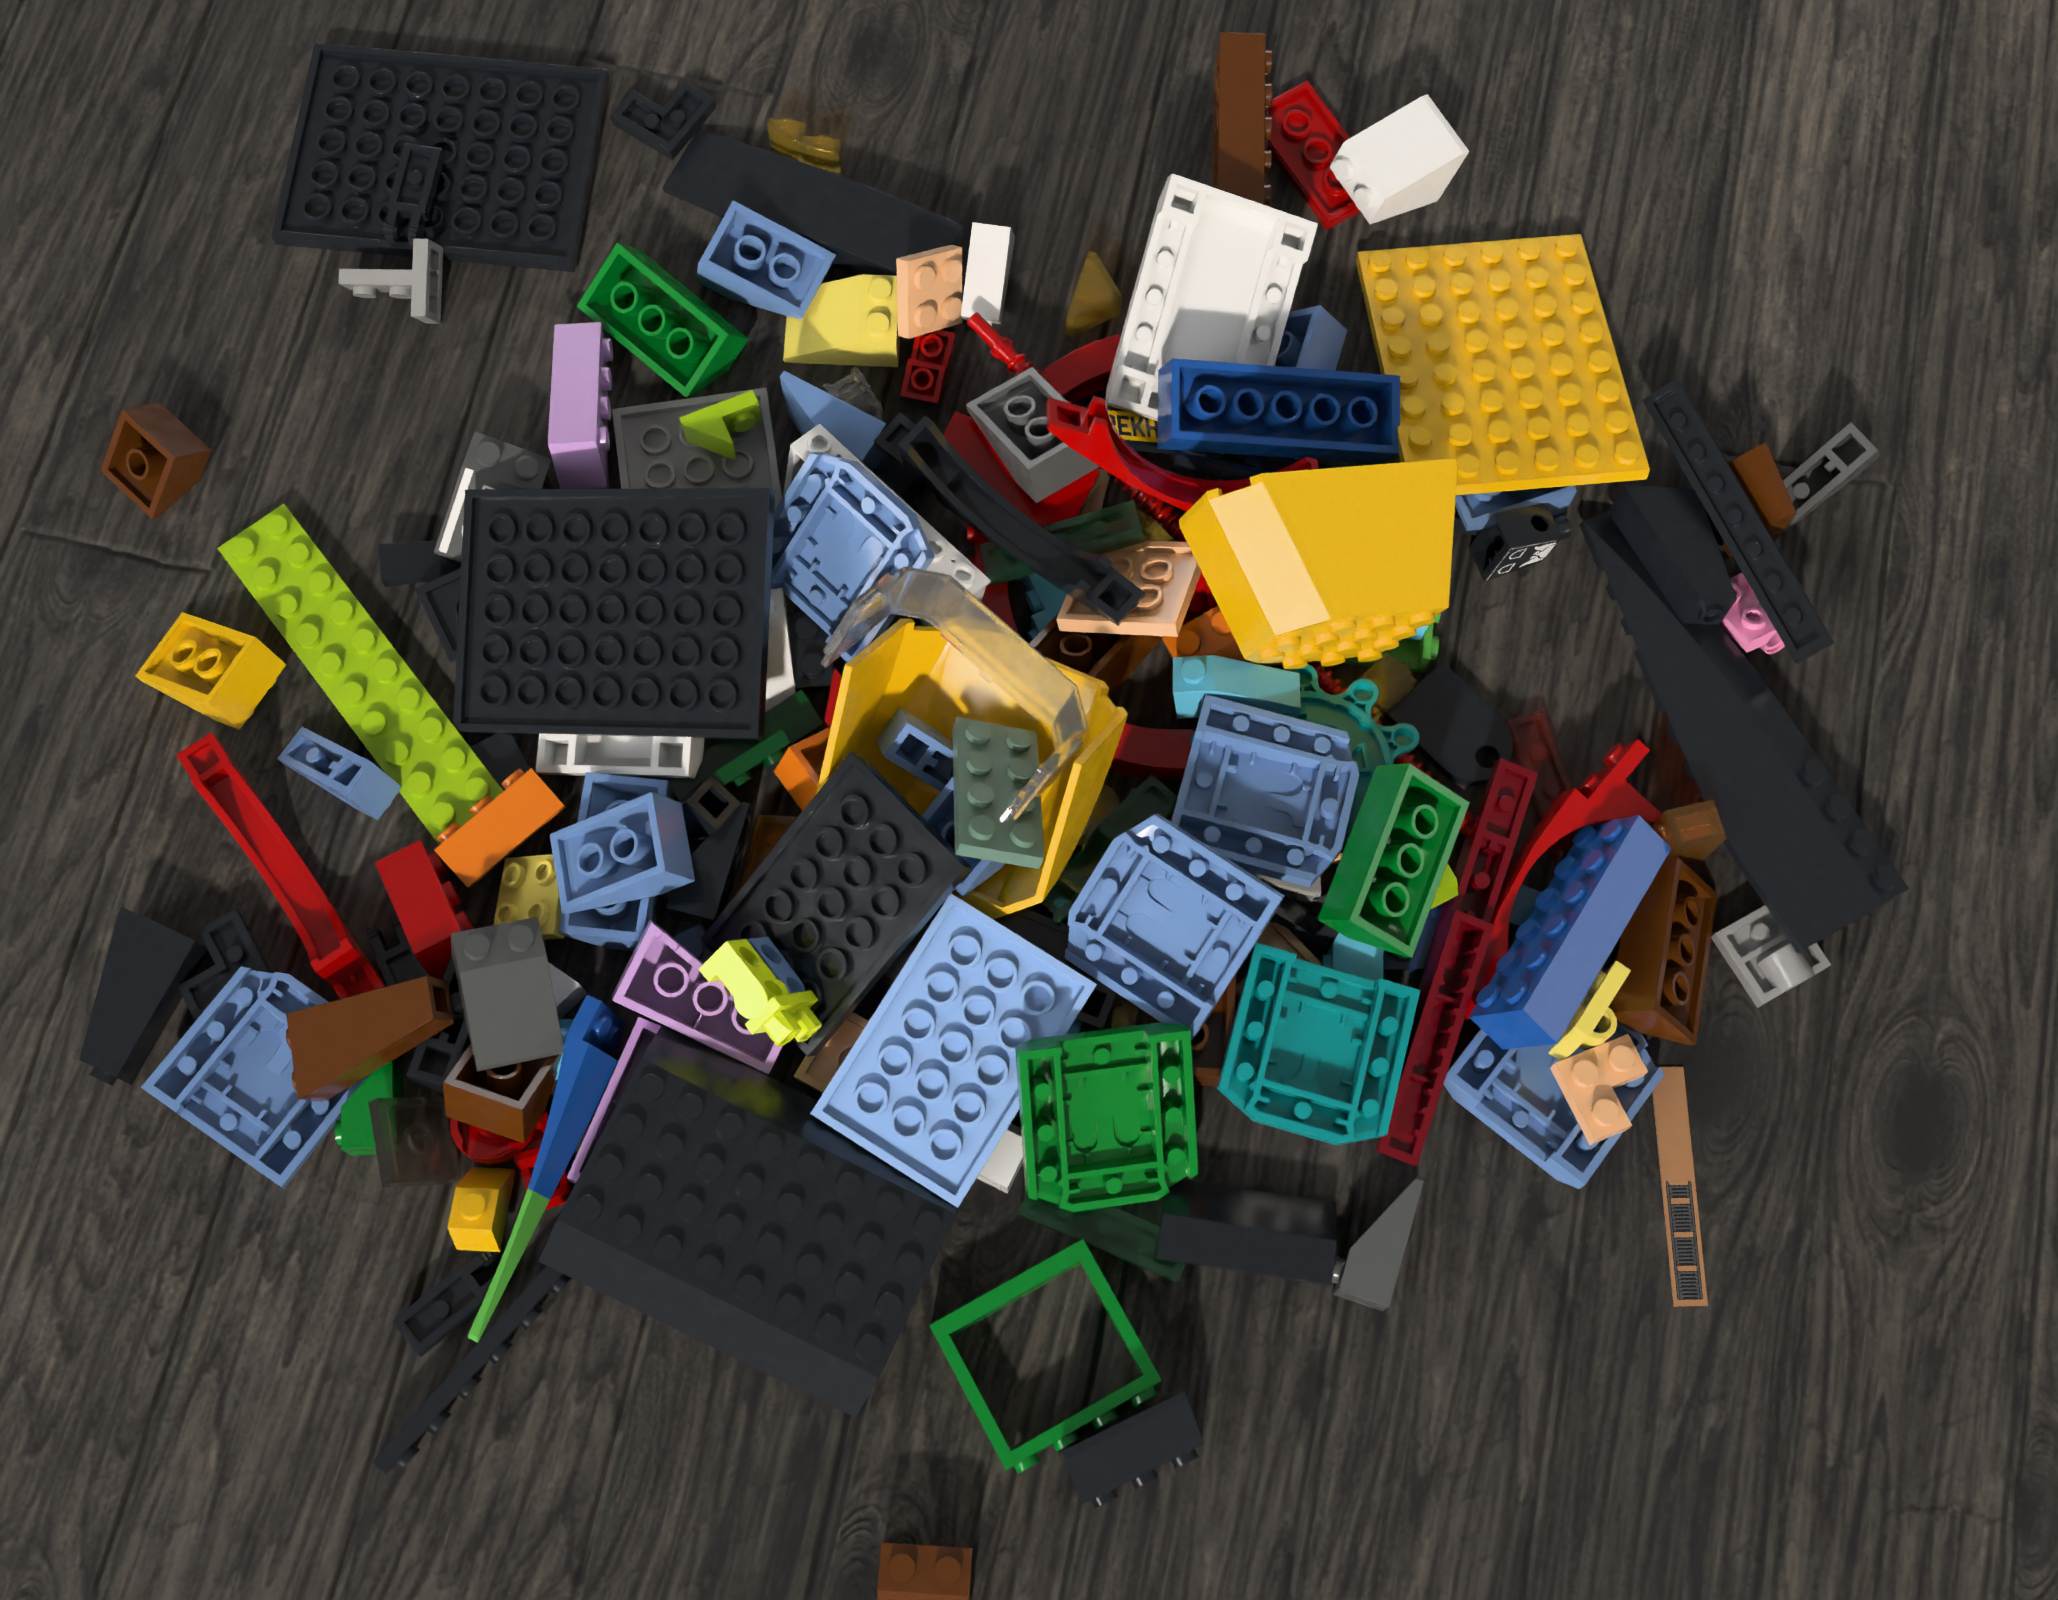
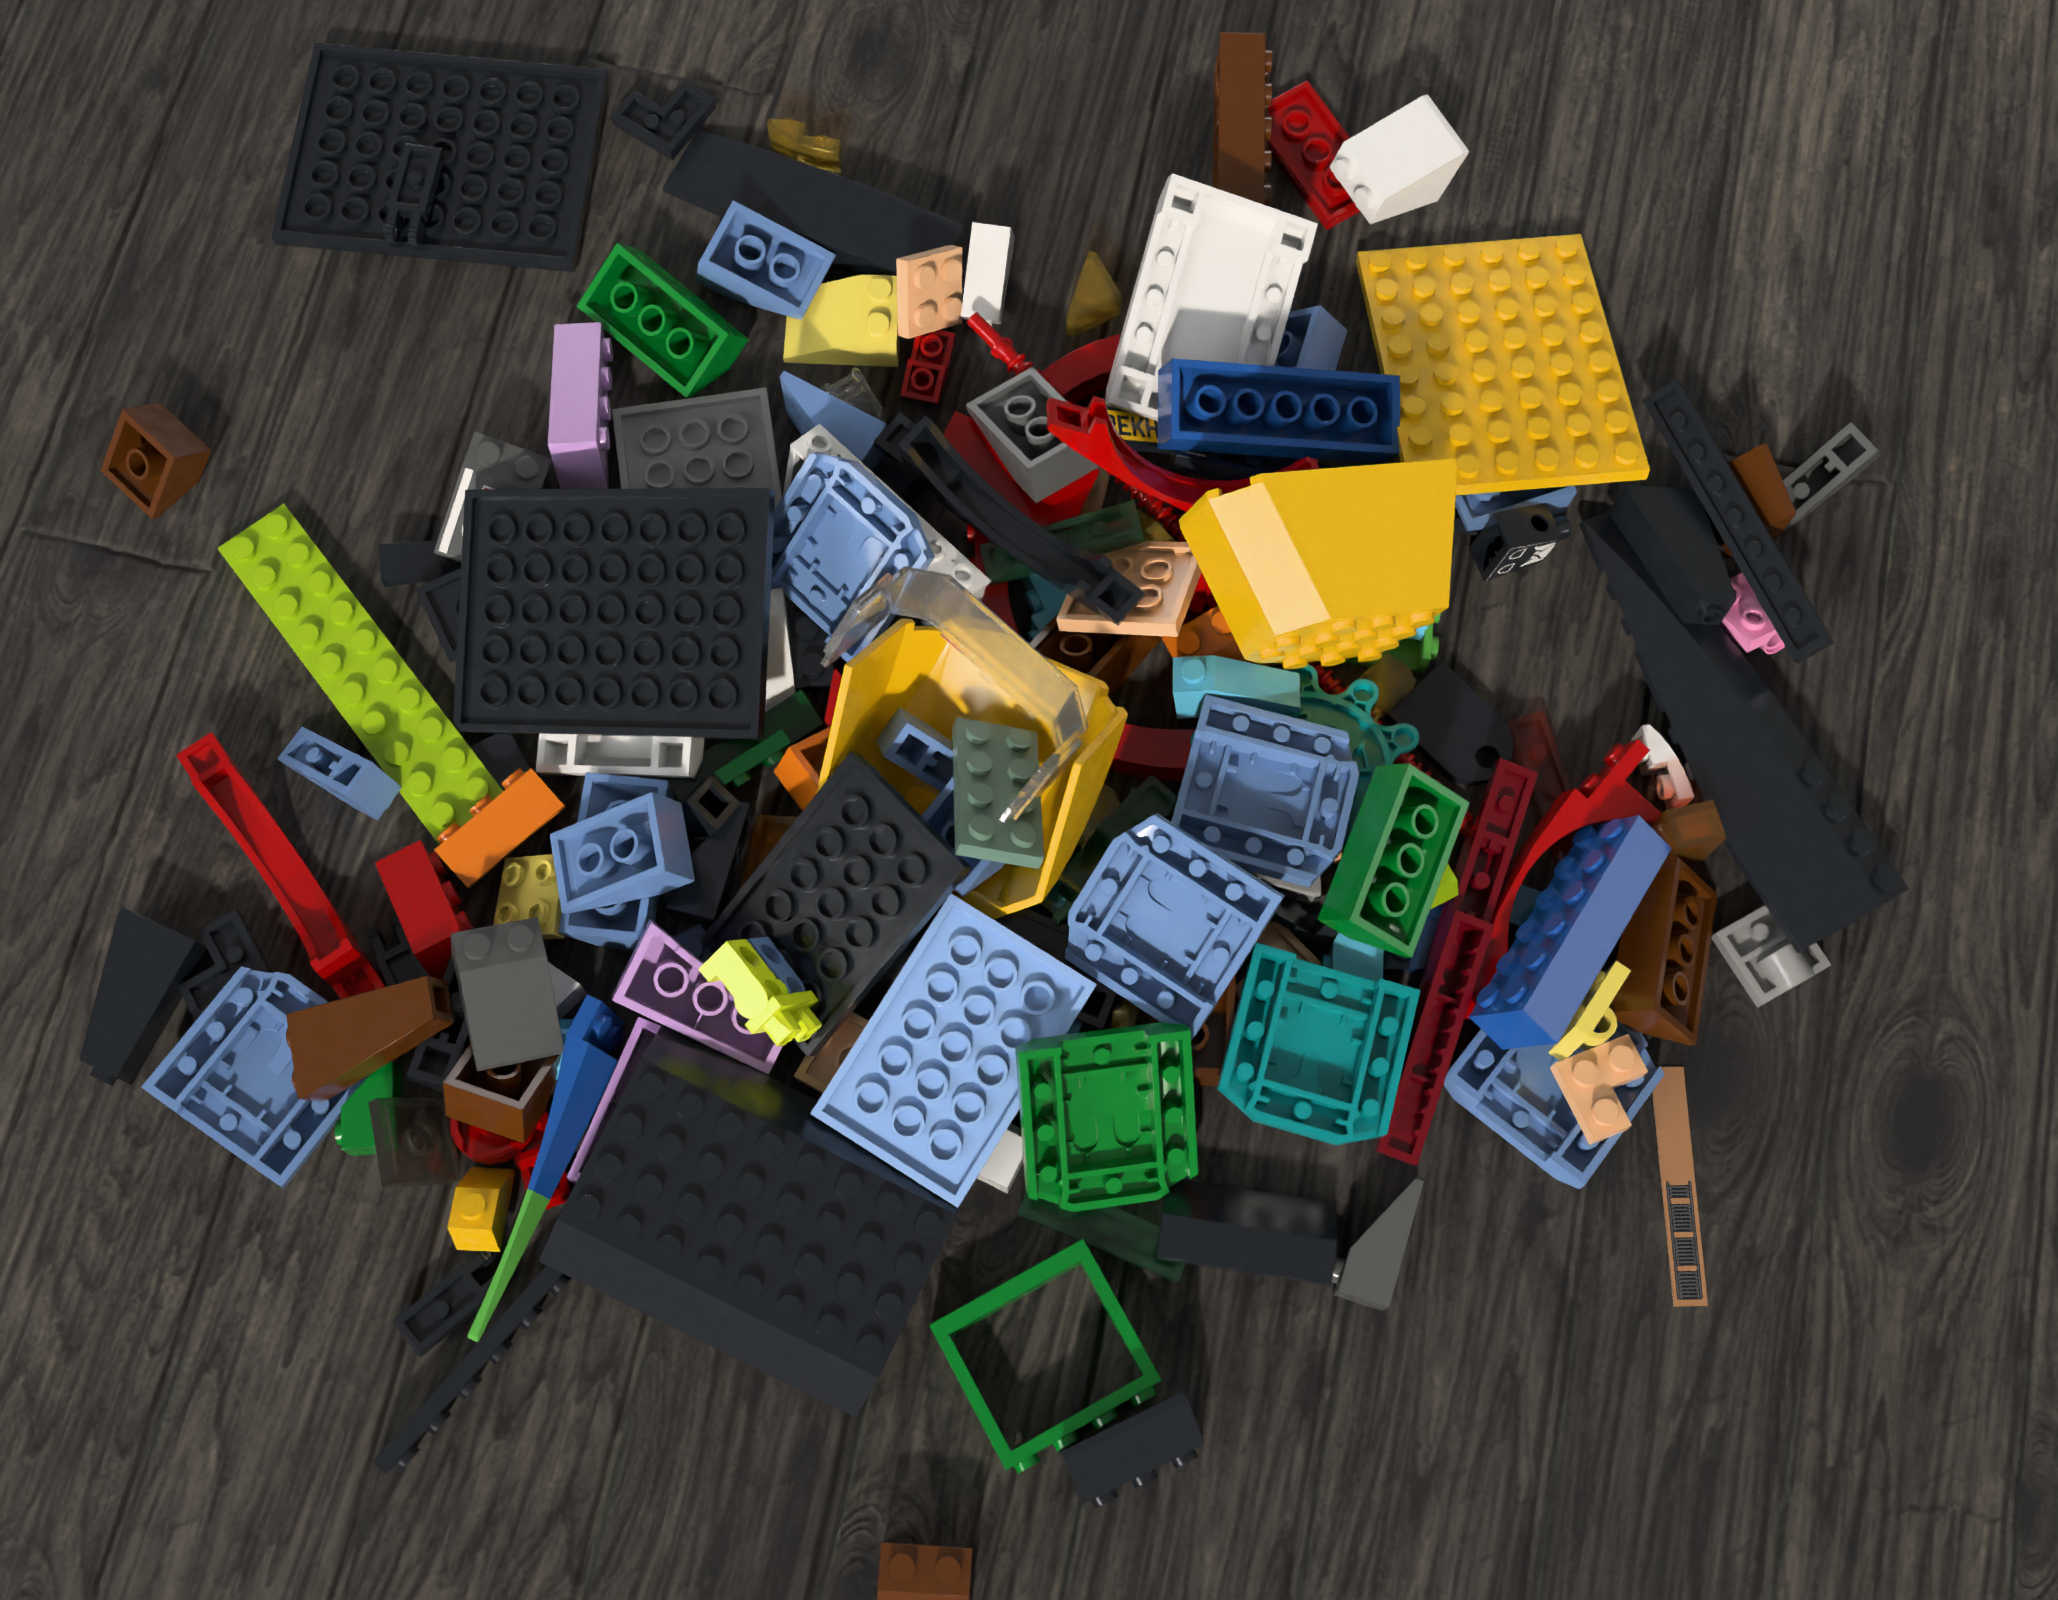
(212, 669): yellow slope -> none
(420, 284): light grey bracket -> none
(711, 425): lime slope -> none
(1672, 781): none -> slope

